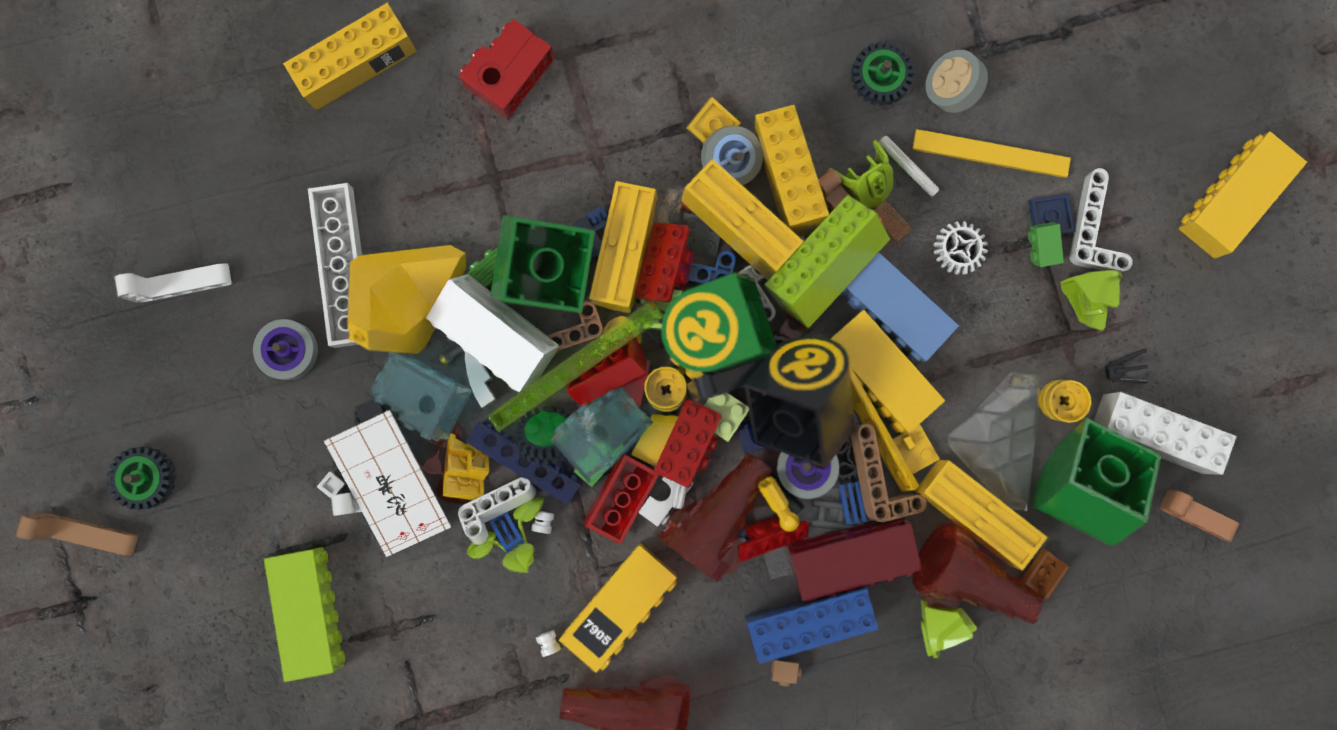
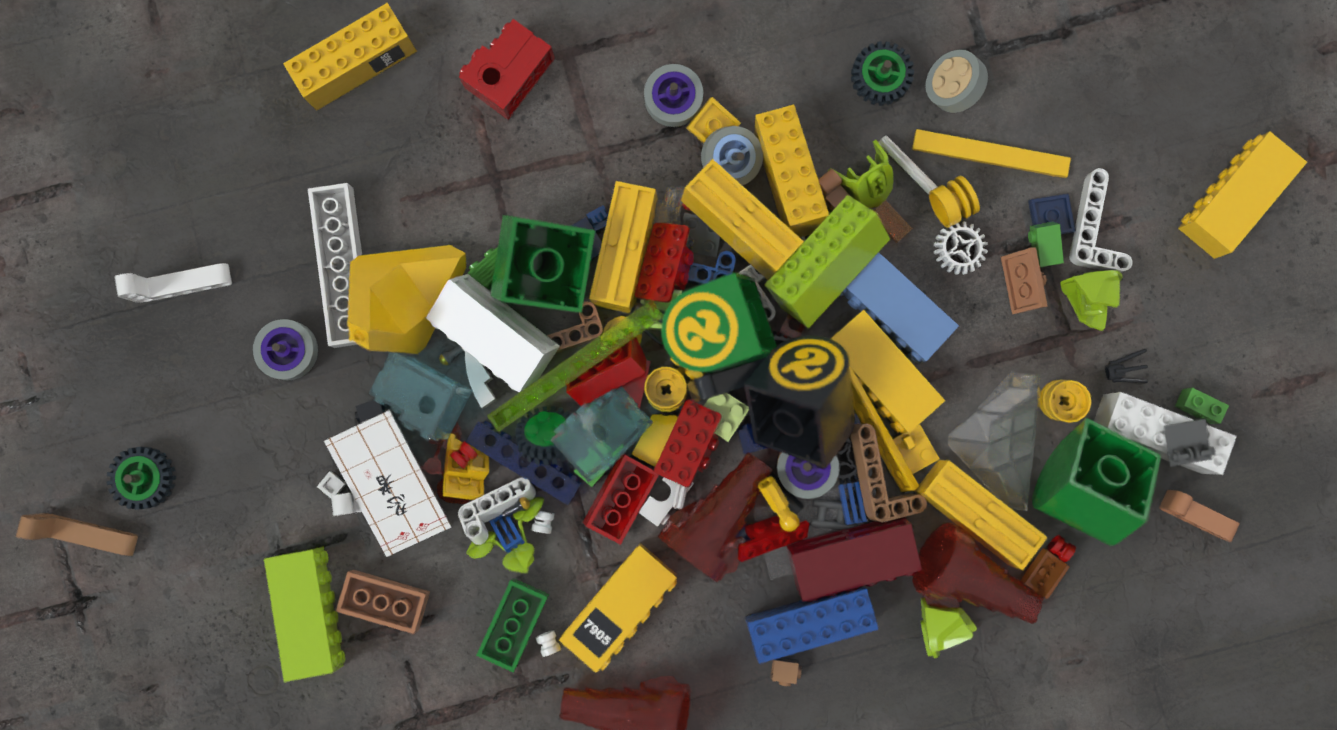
(383, 601): none -> nougat brick
(467, 451): none -> red wheel
(512, 625): none -> green brick
(521, 505): none -> black piece
(673, 95): none -> wheel
(954, 201): none -> yellow wheel
(1024, 281): none -> nougat plate
(1061, 548): none -> red wheel
(1188, 442): none -> dark grey hinge
(1201, 406): none -> bright green brick

